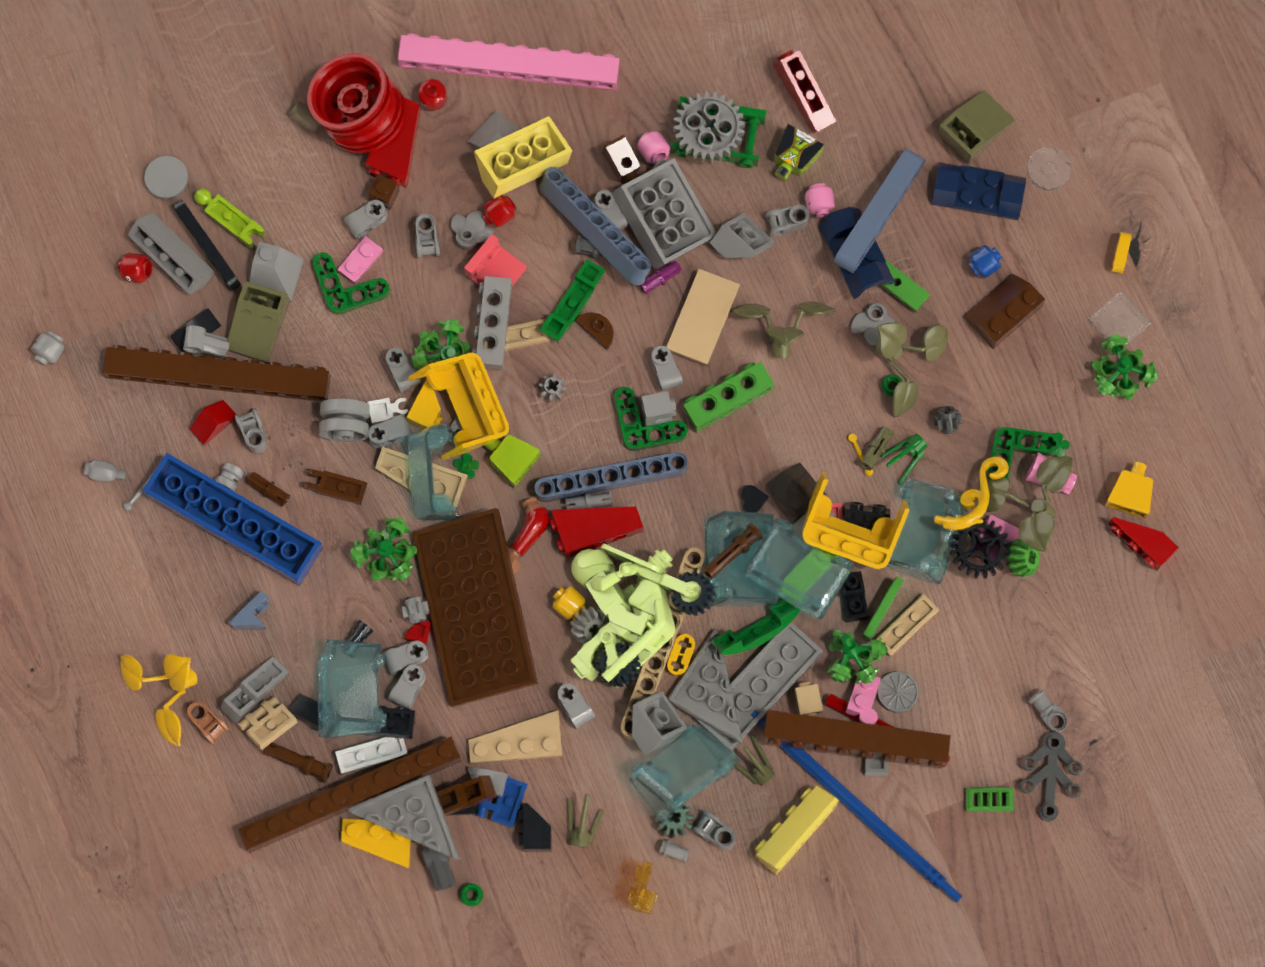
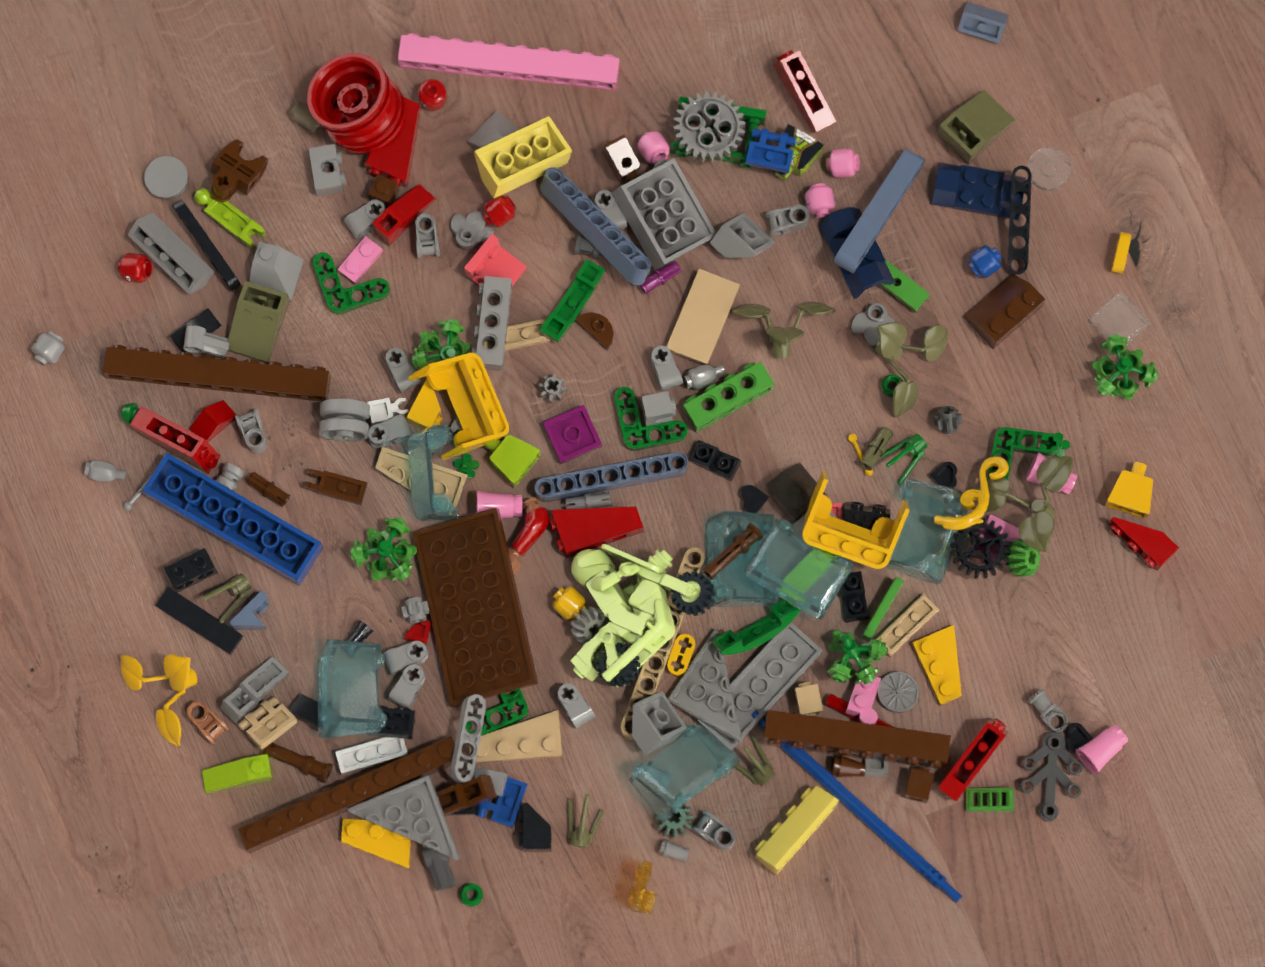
(129, 412): none -> green plate
(175, 439): none -> red slope
(190, 570): none -> black brick
(199, 621): none -> black tile
(234, 172): none -> reddish brown piece
(236, 586): none -> olive plant
(238, 773): none -> lime slope
(322, 158): none -> light grey brick
(402, 213): none -> red slope
(470, 739): none -> light grey beam
(507, 503): none -> bright pink plant
(509, 702): none -> green beam
(572, 434): none -> magenta plate
(702, 376): none -> light grey plant
(714, 460): none -> black slope
(770, 156): none -> blue plate
(843, 163): none -> bright pink head
(846, 767): none -> reddish brown cone
(919, 784): none -> reddish brown brick
(940, 663): none -> yellow wing
(945, 475): none -> black tile
(974, 758): none -> red slope
(983, 22): none -> sand blue panel
(1023, 209): none -> black beam
(1077, 737): none -> black tile
(1101, 749): none -> bright pink plant

